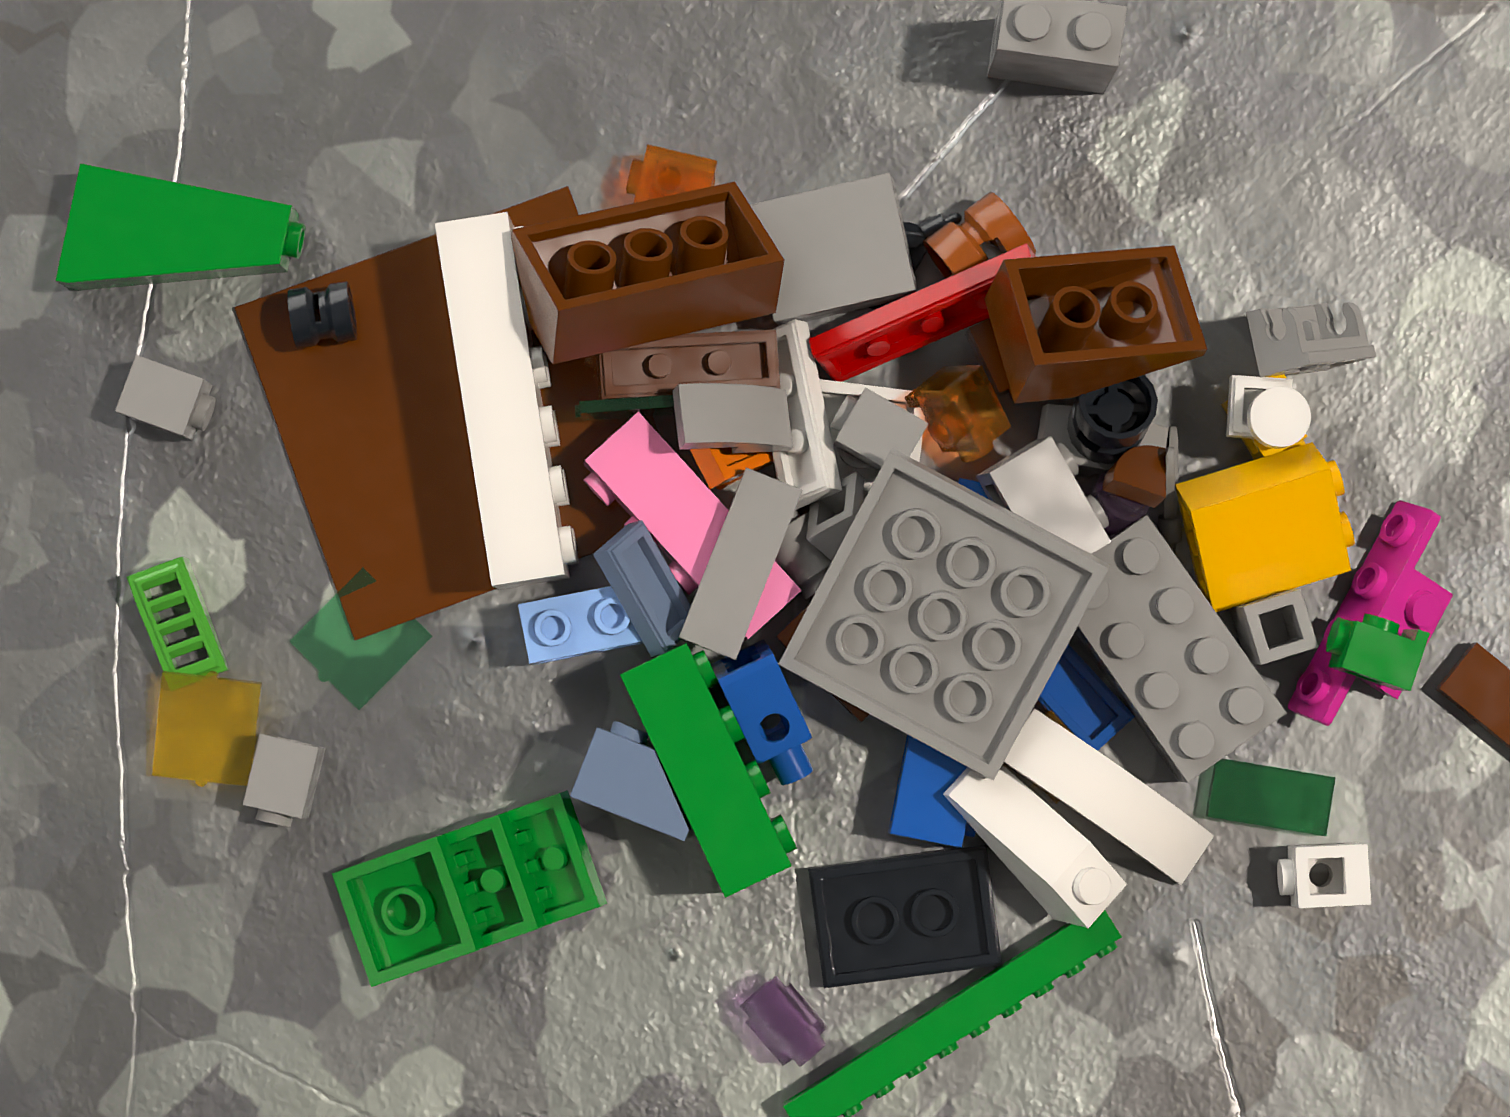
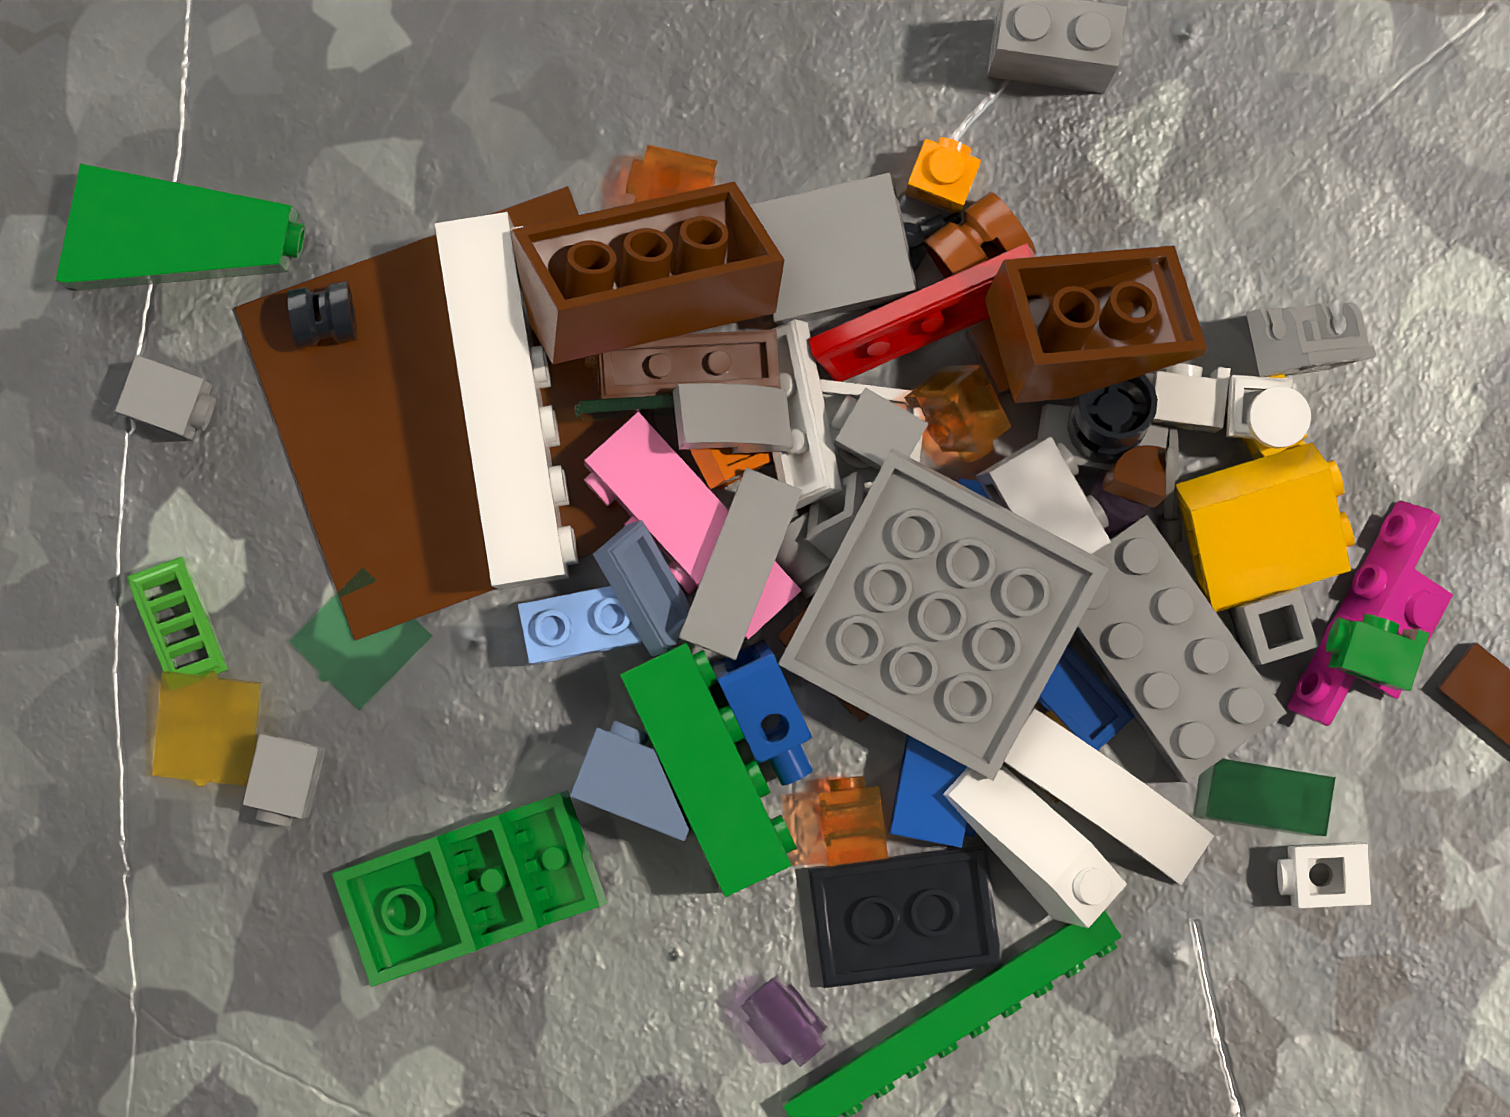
(852, 822): none -> clear orange brick
(943, 174): none -> light orange brick
(1189, 398): none -> white brick

